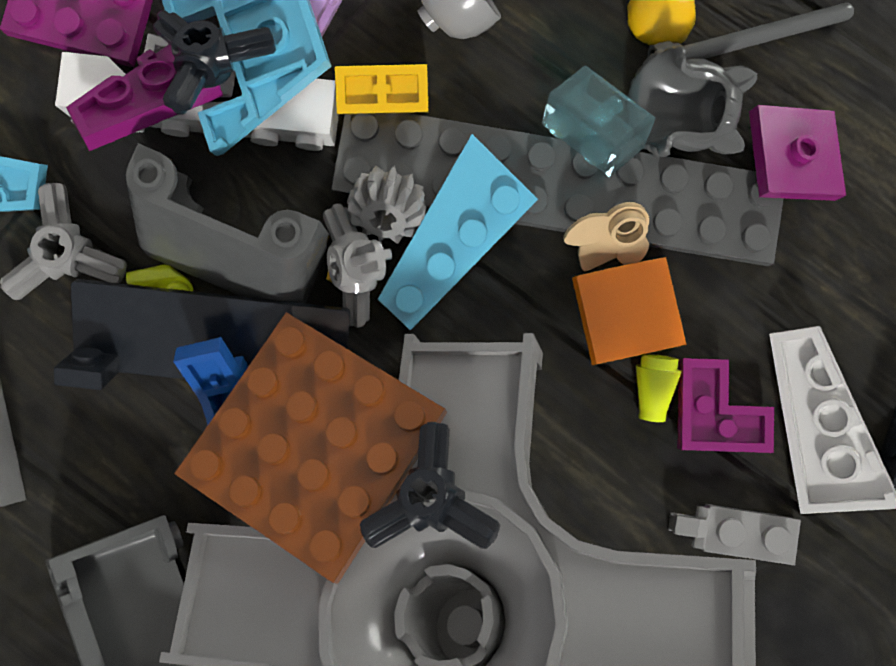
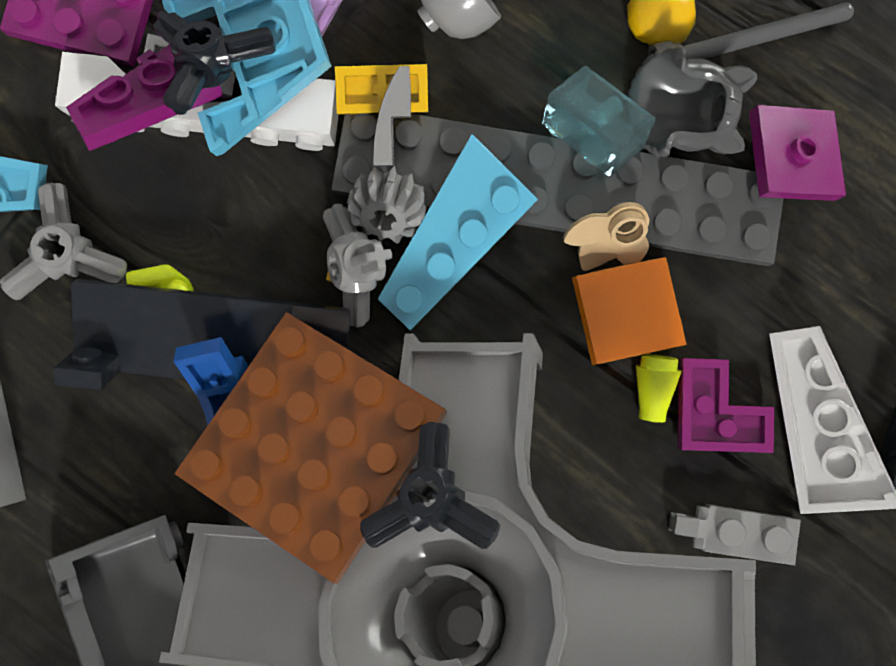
(174, 231): dark grey windscreen -> none
(394, 105): none -> light grey slope

